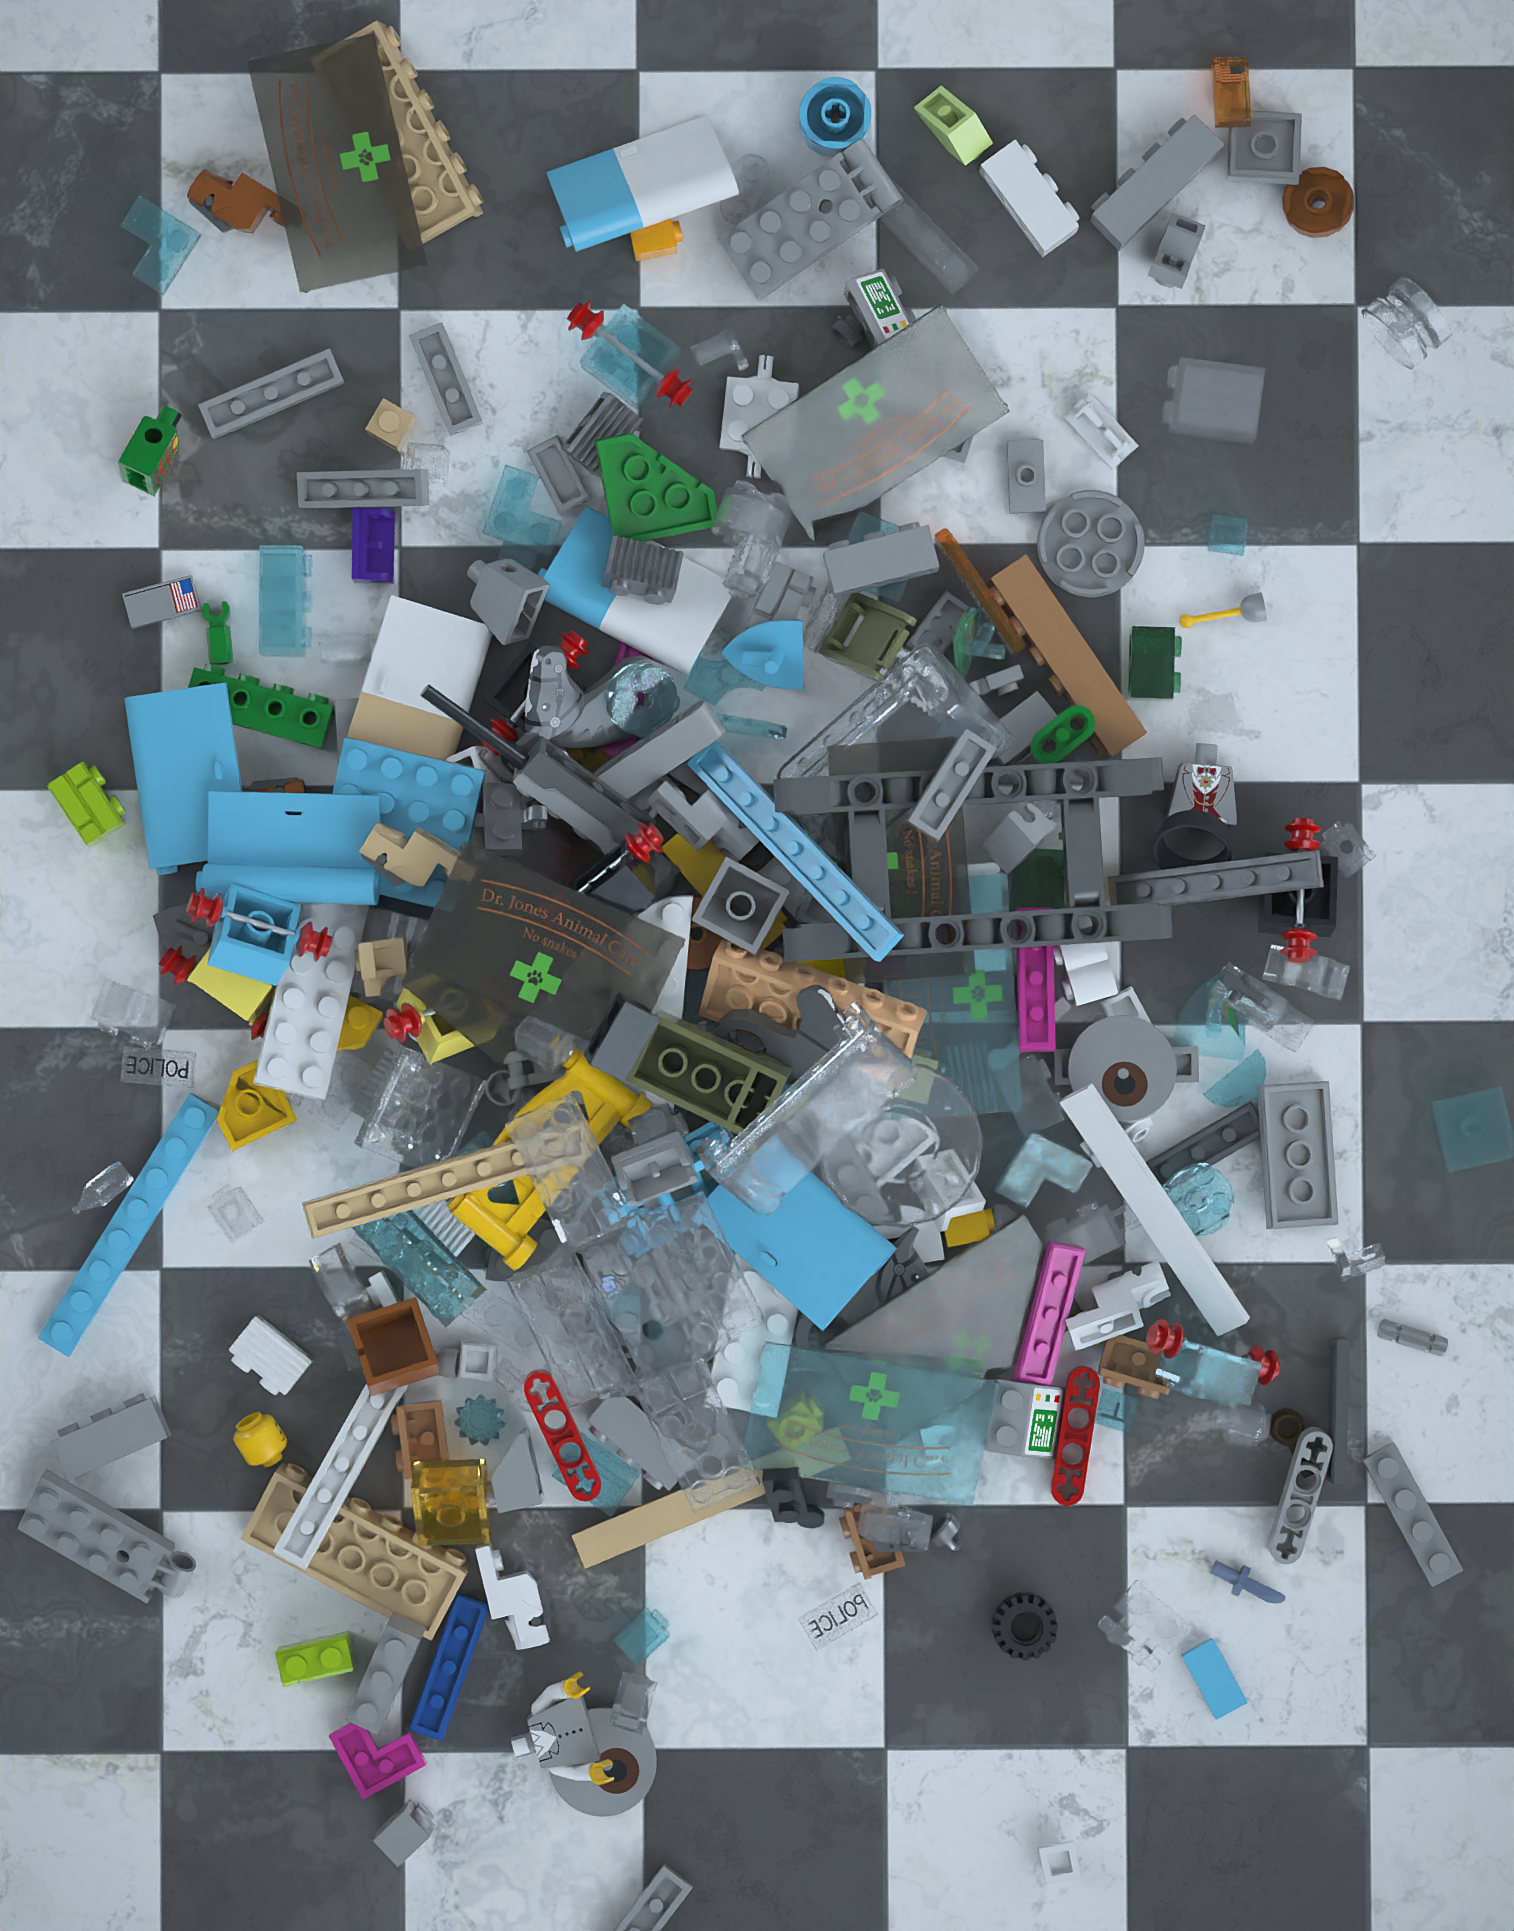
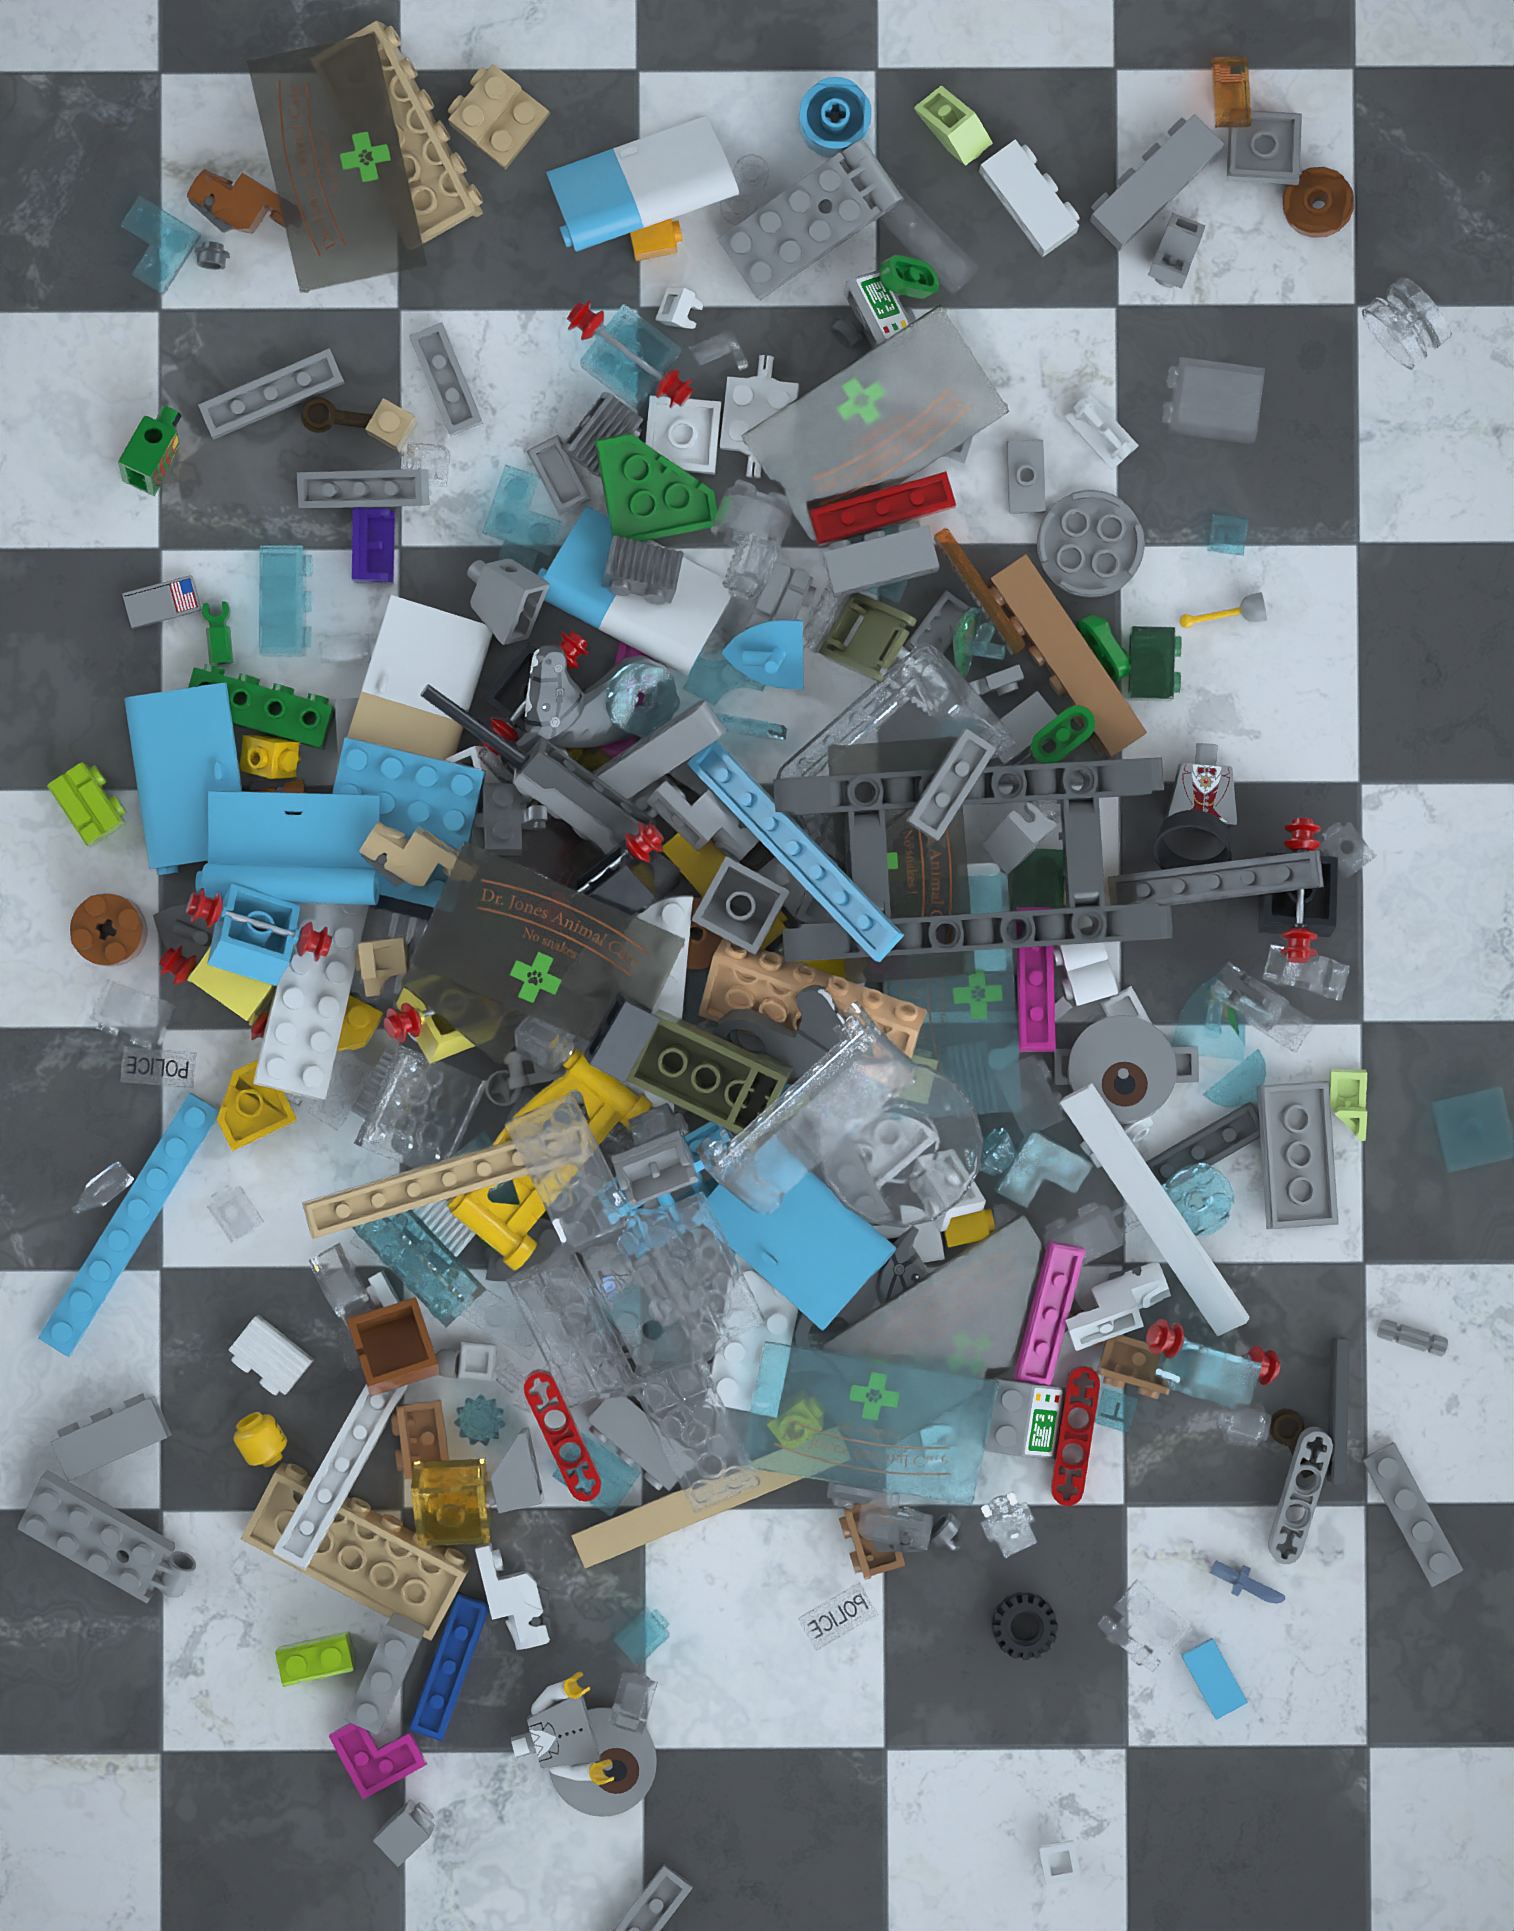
(90, 939): none -> dark orange brick
(211, 255): none -> dark grey plate
(276, 754): none -> yellow brick
(320, 415): none -> dark brown plate
(497, 115): none -> tan plate
(676, 307): none -> white tile
(685, 433): none -> white plate
(789, 1498): black hinge -> none
(882, 509): none -> red tile
(909, 276): none -> green plate
(996, 1152): none -> clear light blue piece
(1008, 1523): none -> clear brick
(1100, 640): none -> green plate
(1349, 1098): none -> yellowish green slope
(1356, 1262): clear tile -> none

